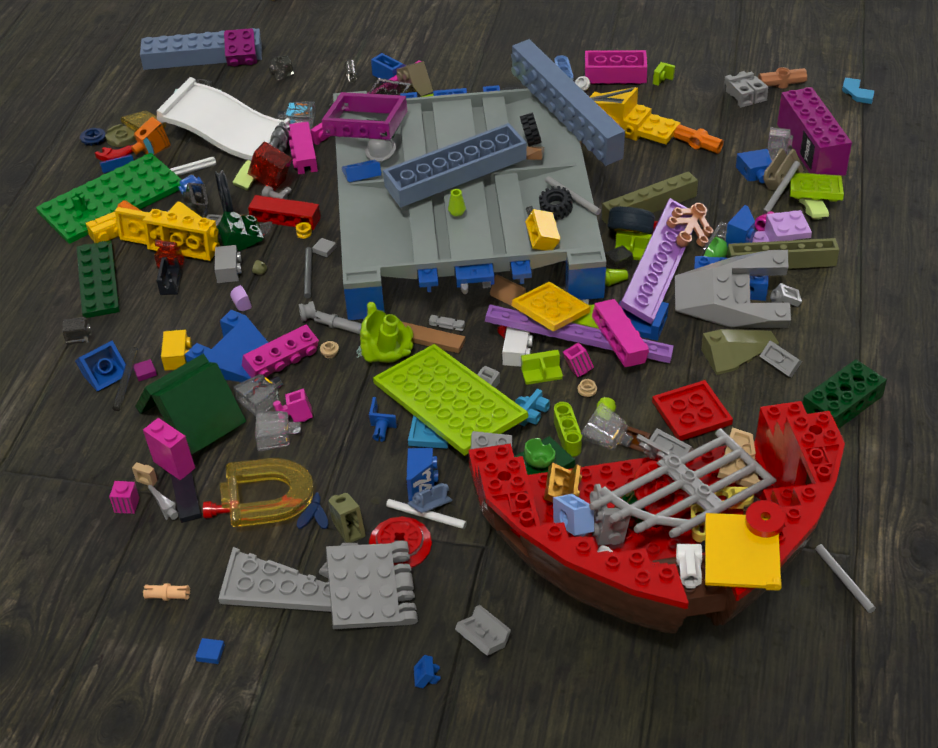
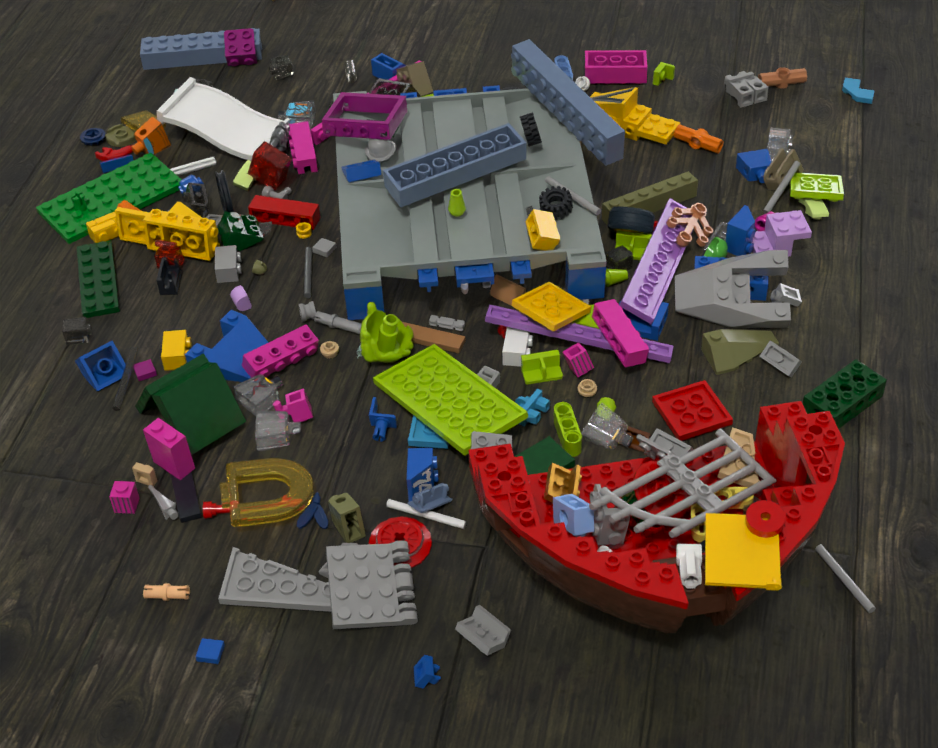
(534, 153): medium nougat slope -> none
(538, 454): bright green hair -> none
(800, 252): olive brick -> none
(815, 132): magenta brick -> none

